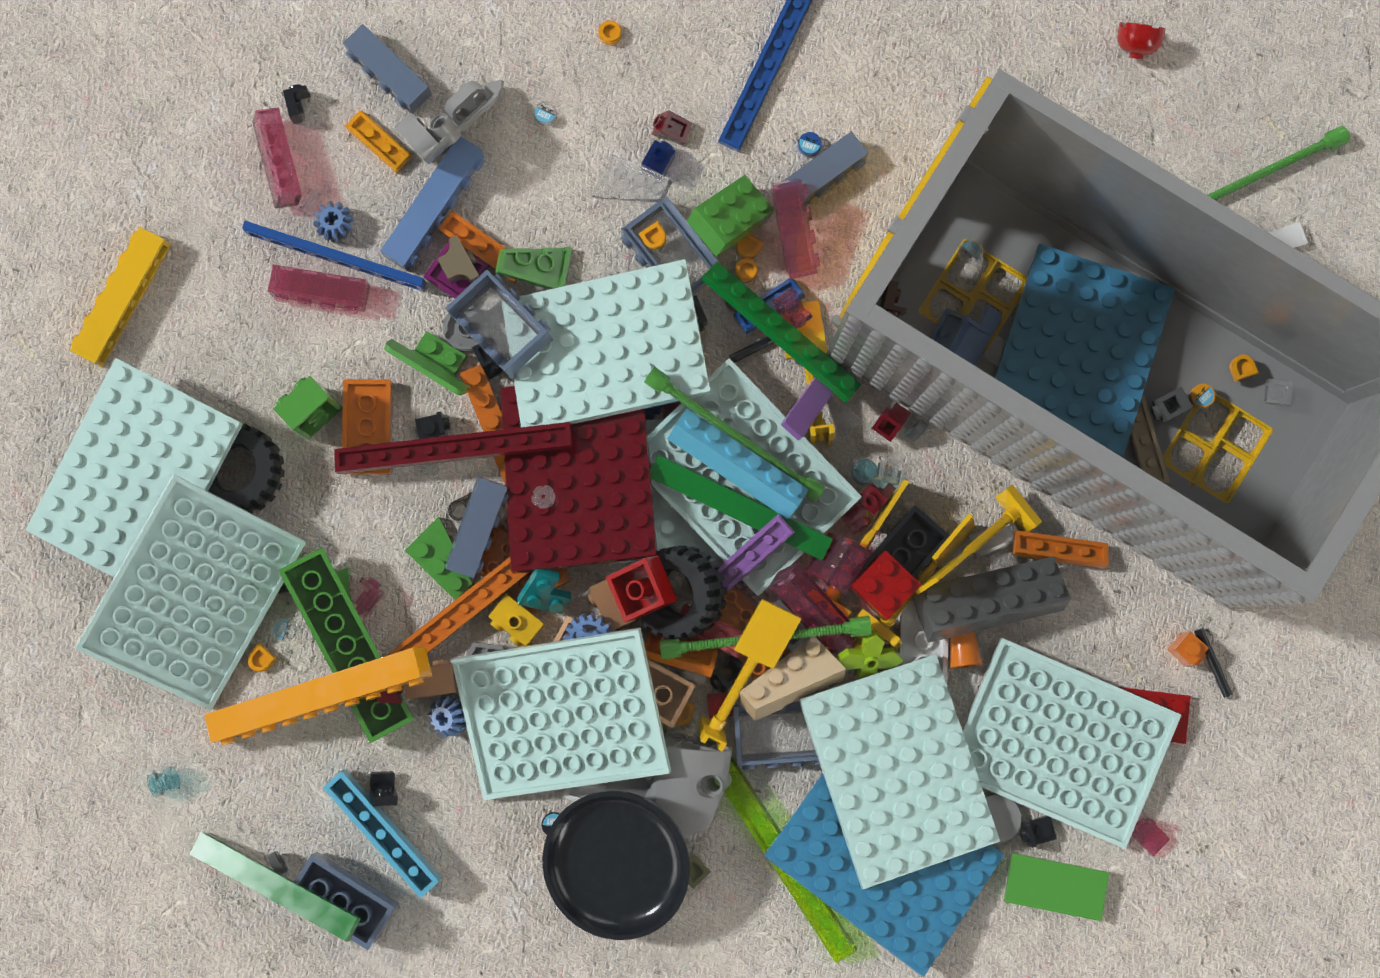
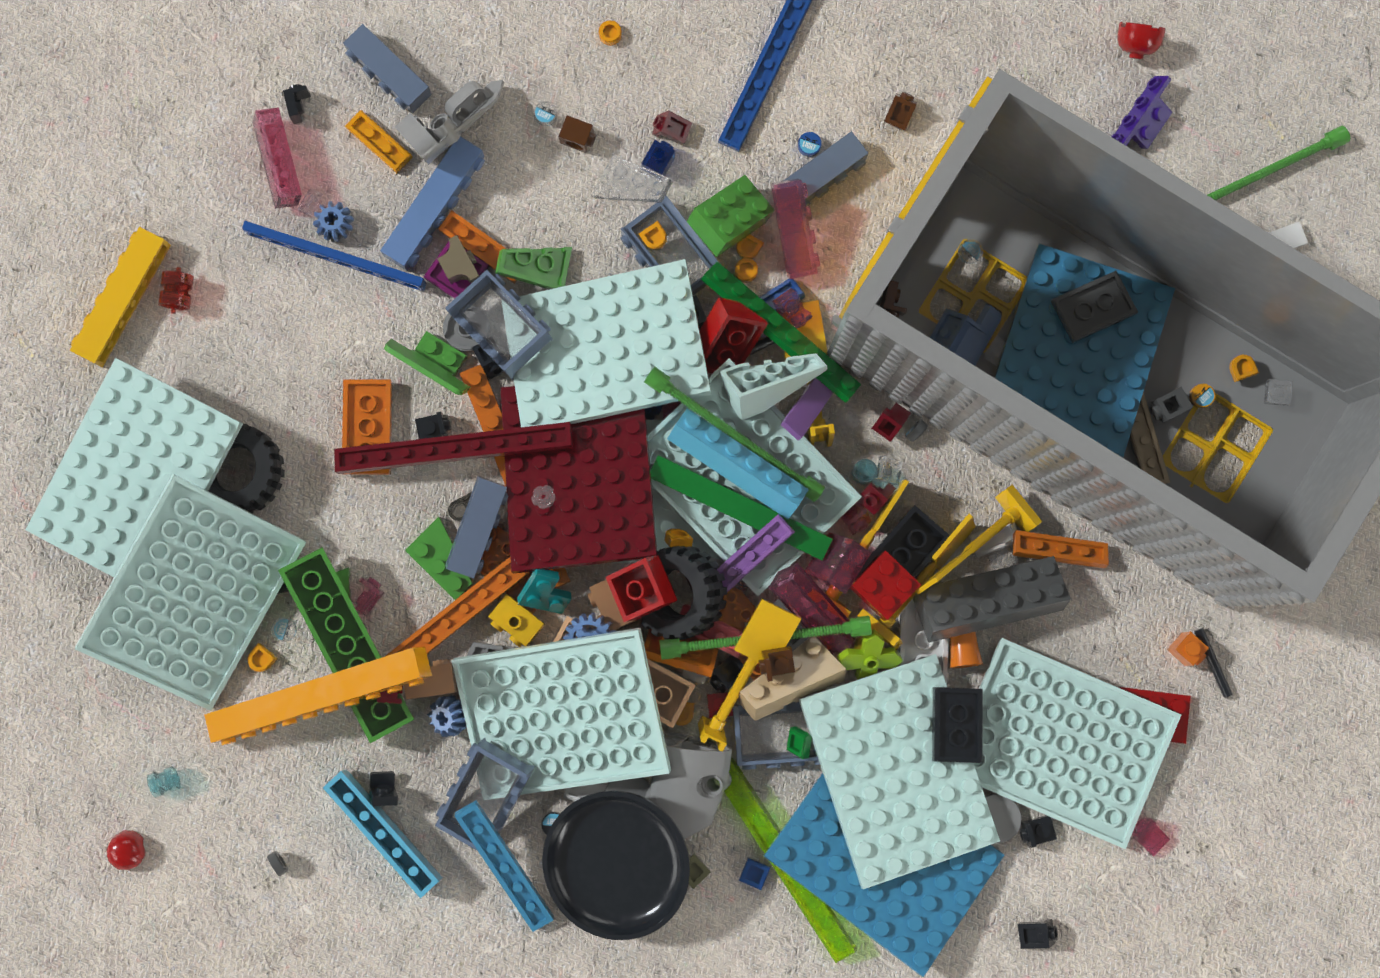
(126, 850): none -> red hair
(175, 292): none -> clear red wheel
(275, 886): tile -> none
(307, 407): bright green brick -> none
(318, 288): clear pink brick -> none
(351, 894): sand blue brick -> none
(492, 780): none -> window
(504, 865): none -> dark azure plate
(577, 134): none -> reddish brown brick
(678, 537): none -> light orange tile
(729, 333): none -> red slope
(754, 873): none -> blue tile
(762, 386): none -> light aqua wedge
(776, 662): none -> reddish brown bracket
(799, 742): none -> green tile
(901, 110): none -> reddish brown bracket
(957, 725): none -> black tile
(1037, 934): none -> black bracket
(1056, 886): bright green tile -> none
(1094, 306): none -> dark grey tile
(1146, 115): none -> dark purple bracket

